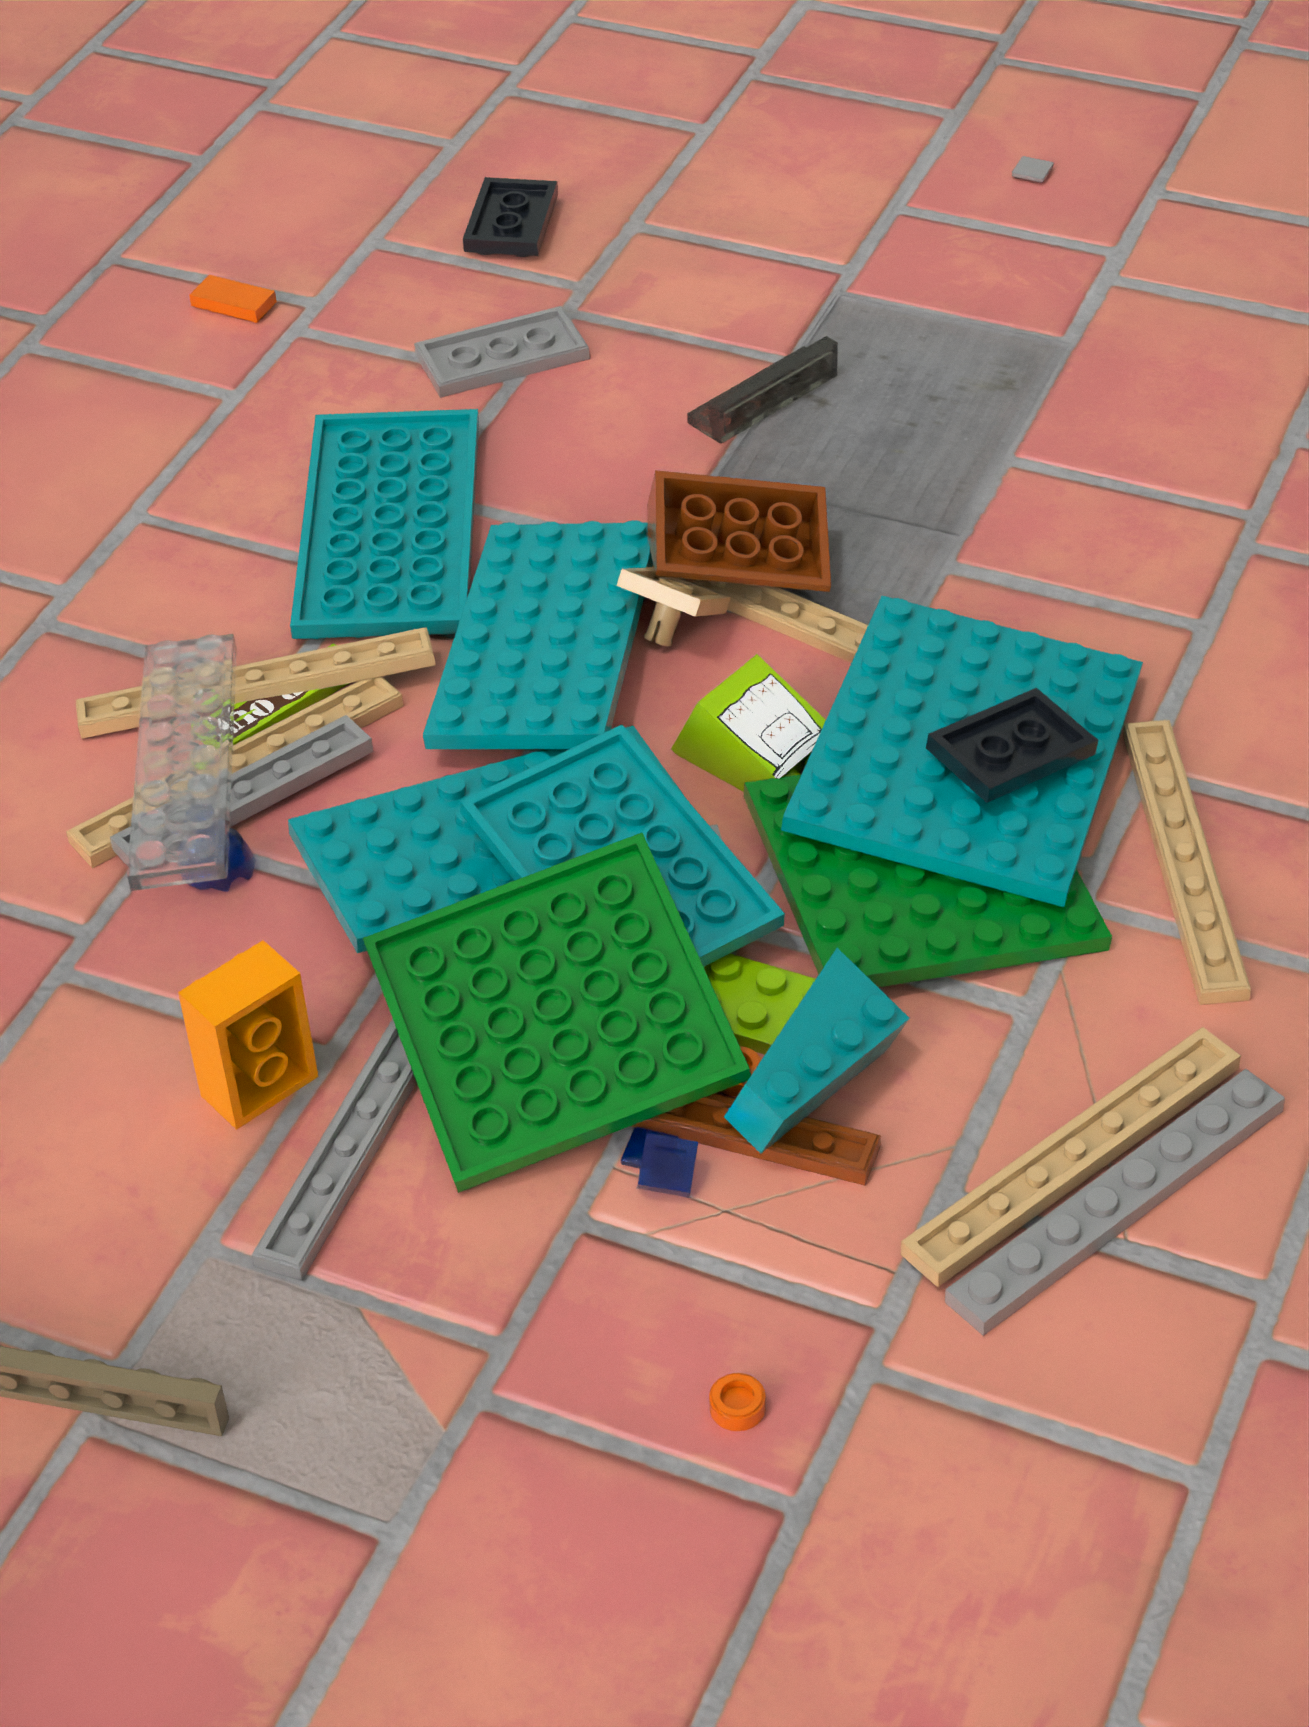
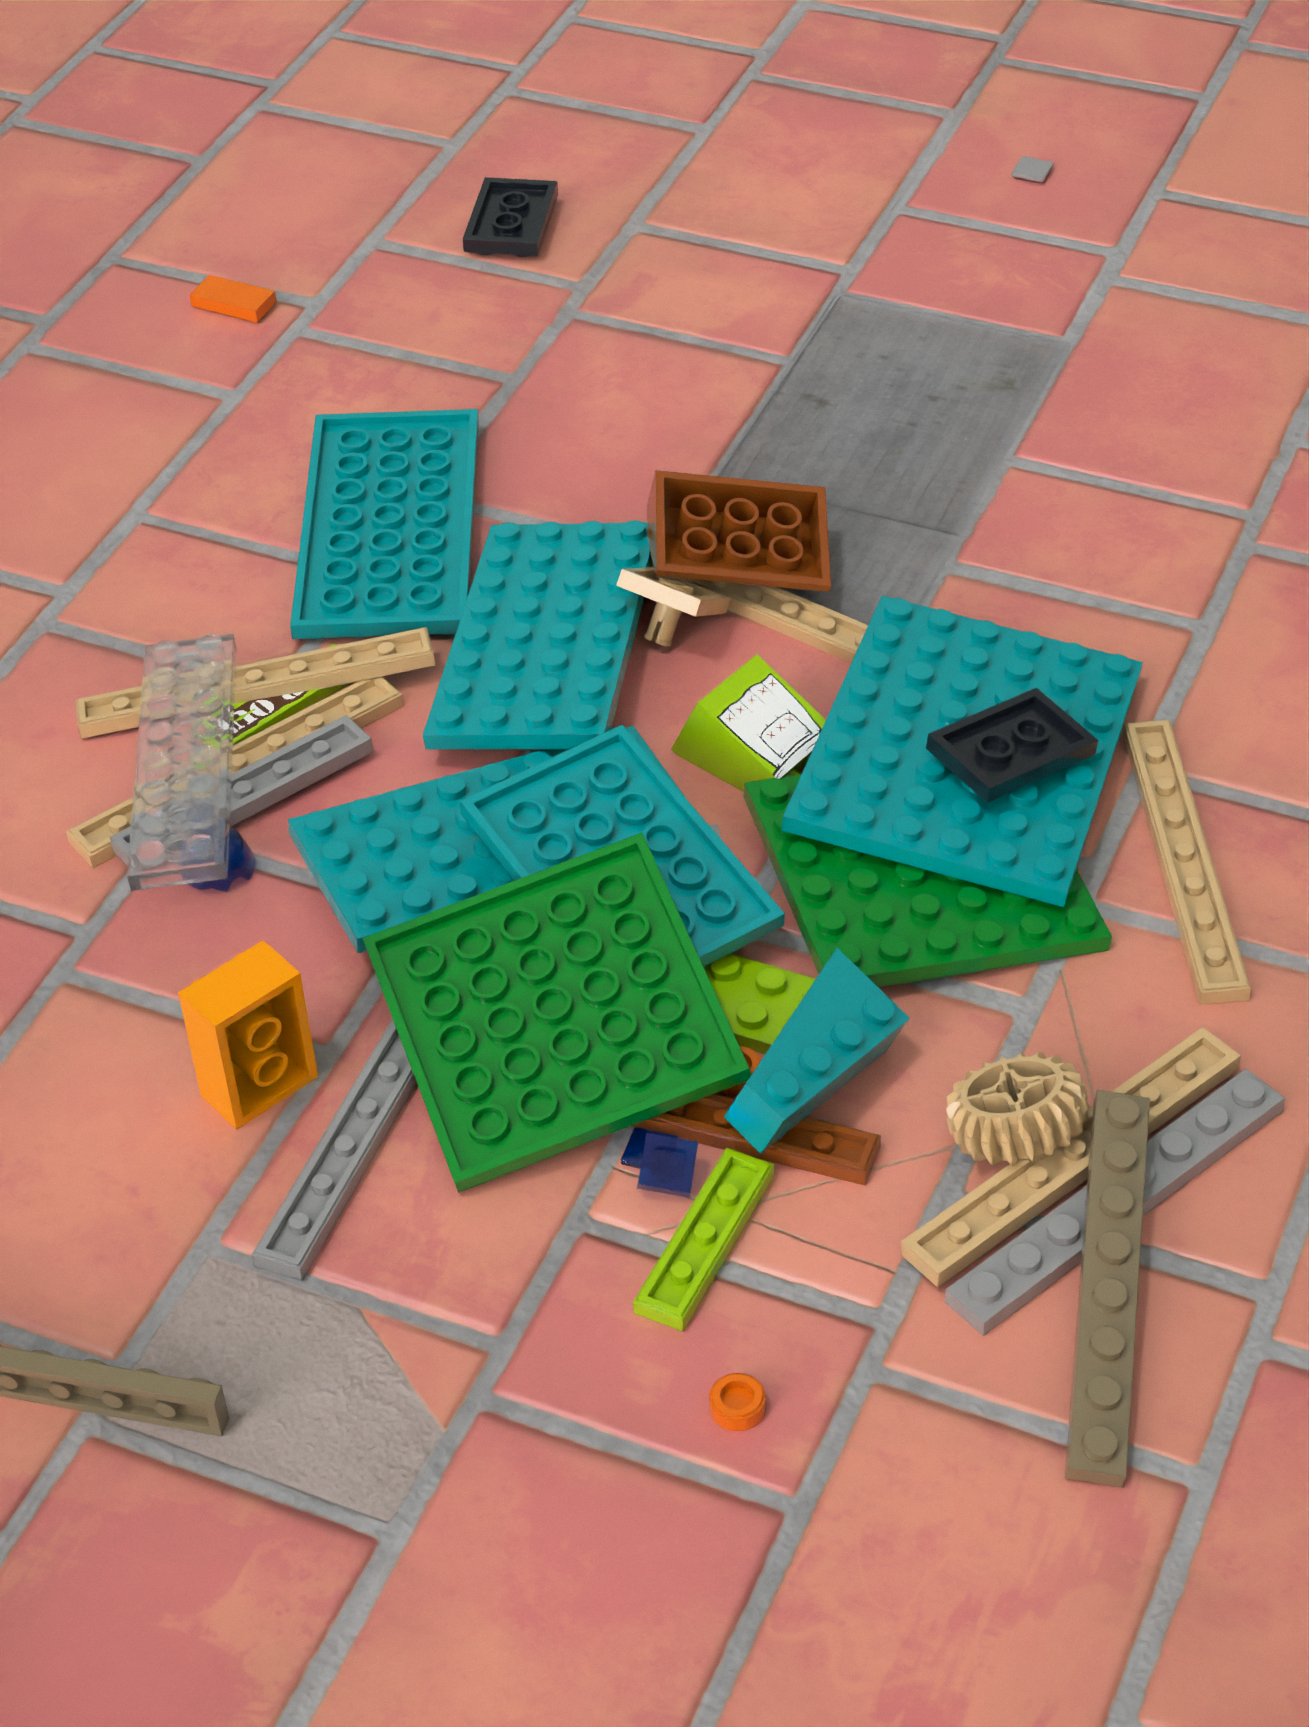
(501, 351): light grey tile -> none
(703, 1239): none -> lime tile
(766, 391): clear smoke fence -> none
(1017, 1108): none -> tan gear
(1108, 1291): none -> dark tan plate

